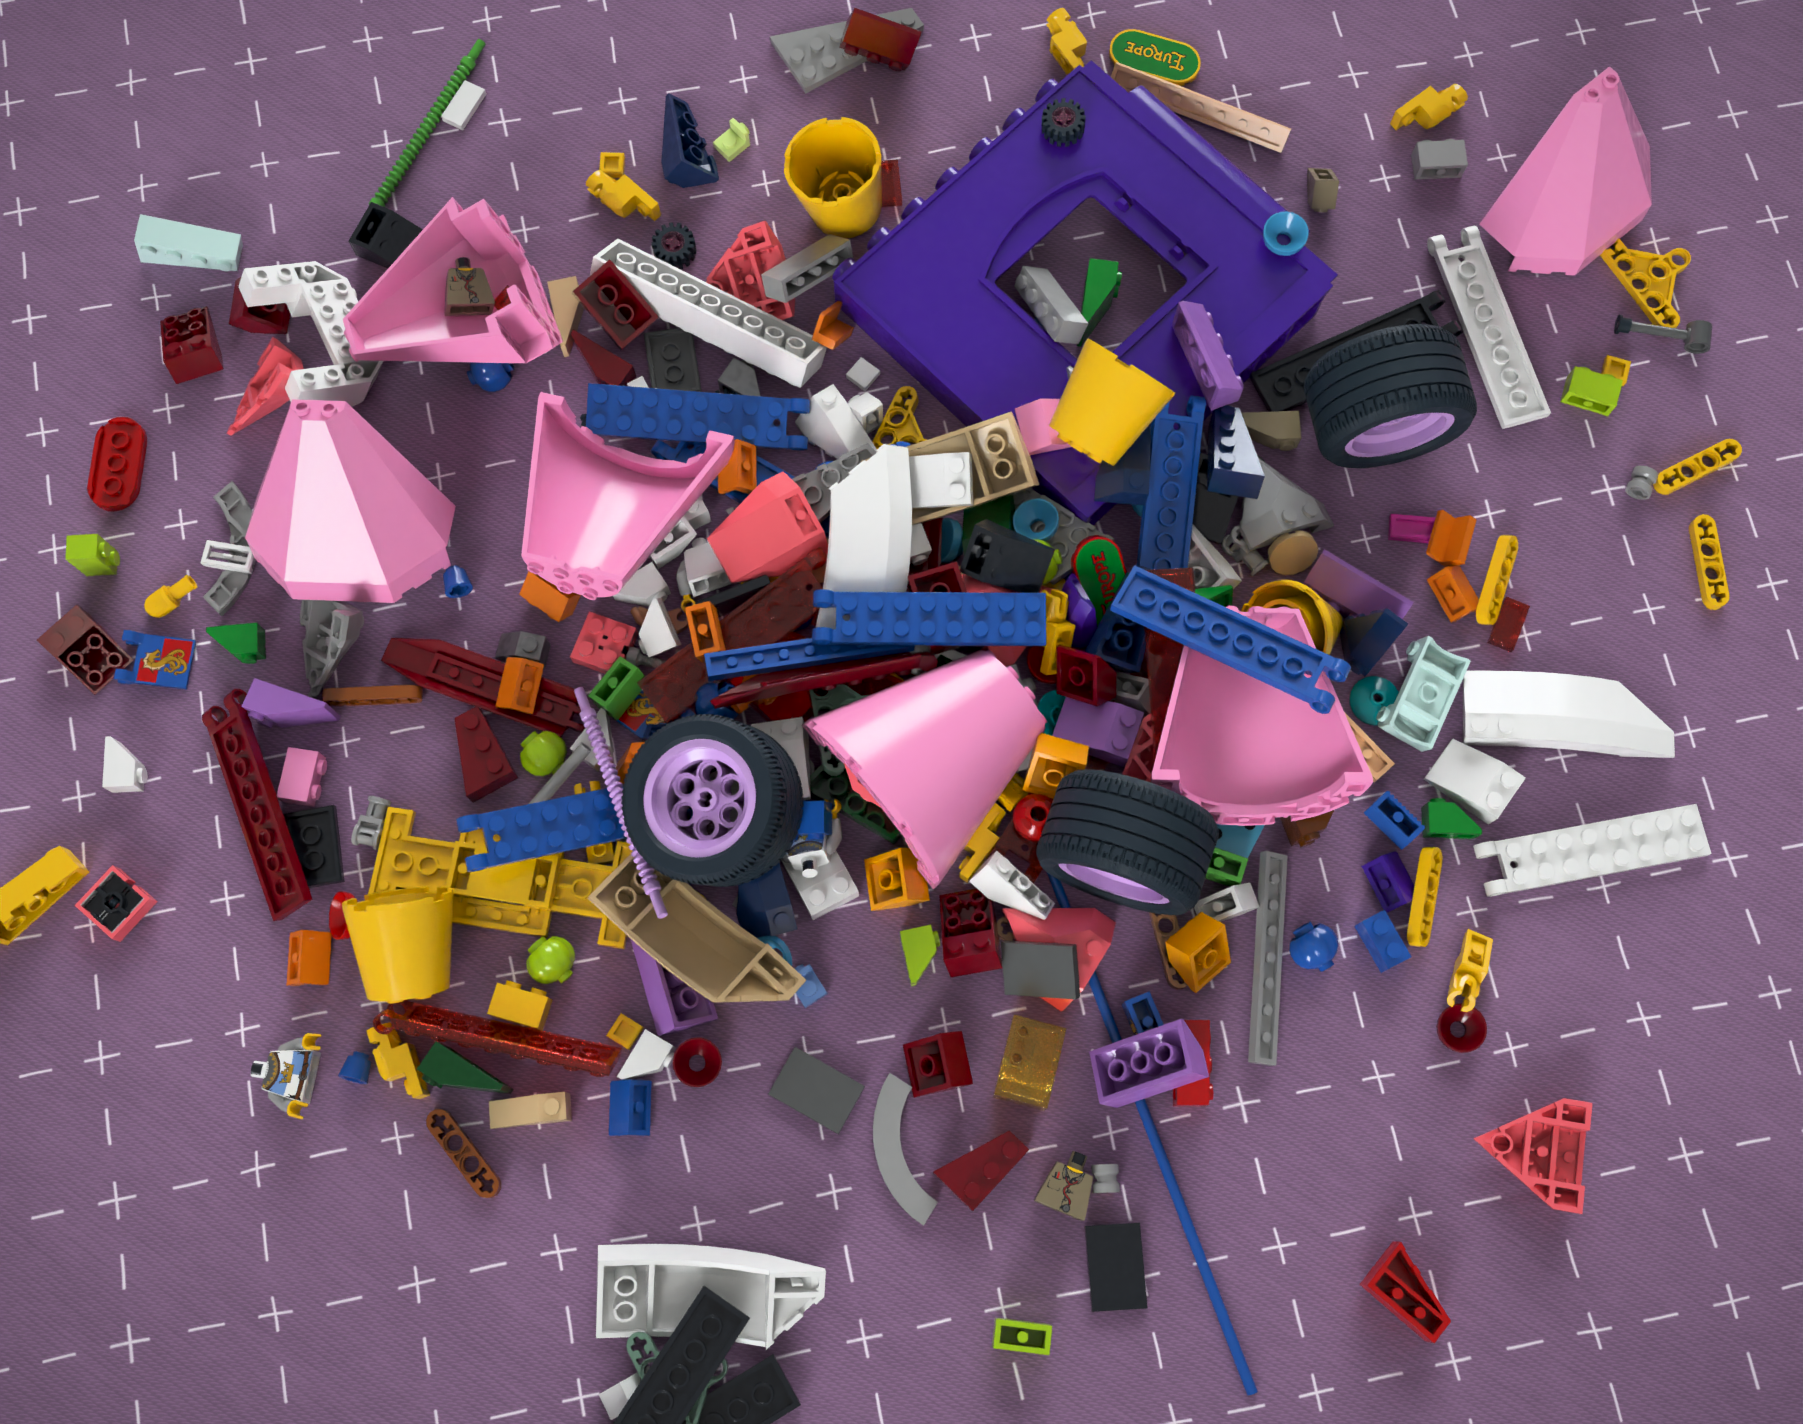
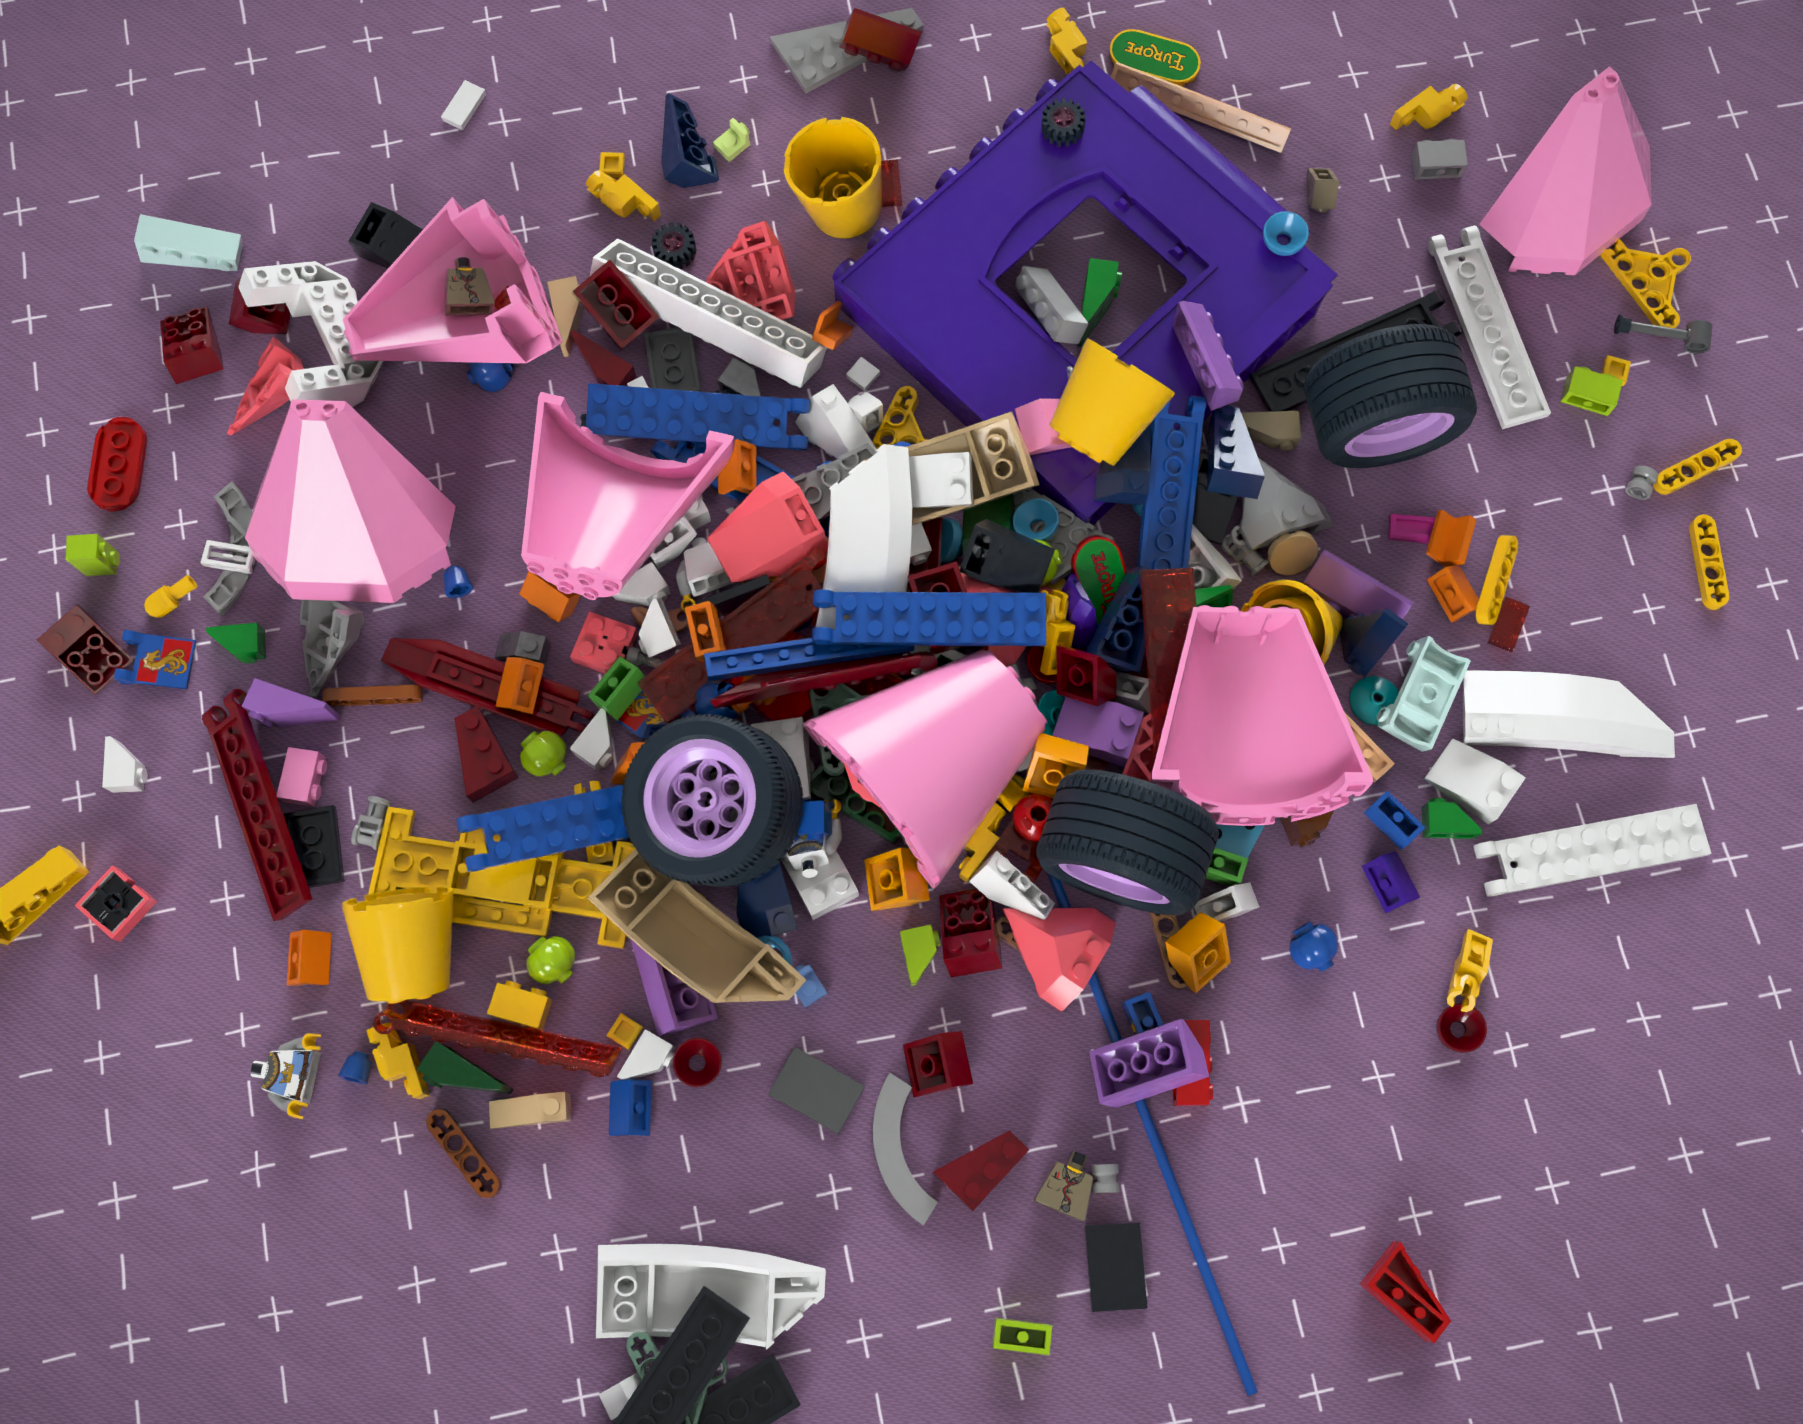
(336, 916): red piece -> none
(467, 64): bright green hose -> none
(562, 773): light grey piece -> none
(588, 716): lavender hose -> none
(806, 268): light grey brick -> none
(1029, 1062): clear yellow piece -> none
(1040, 969): dark grey tile -> none
(1229, 637): blue hinge -> none
(1268, 959): light grey plate -> none
(1382, 941): blue brick -> none
(1424, 896): yellow beam -> none
(1546, 1151): coral wedge -> none

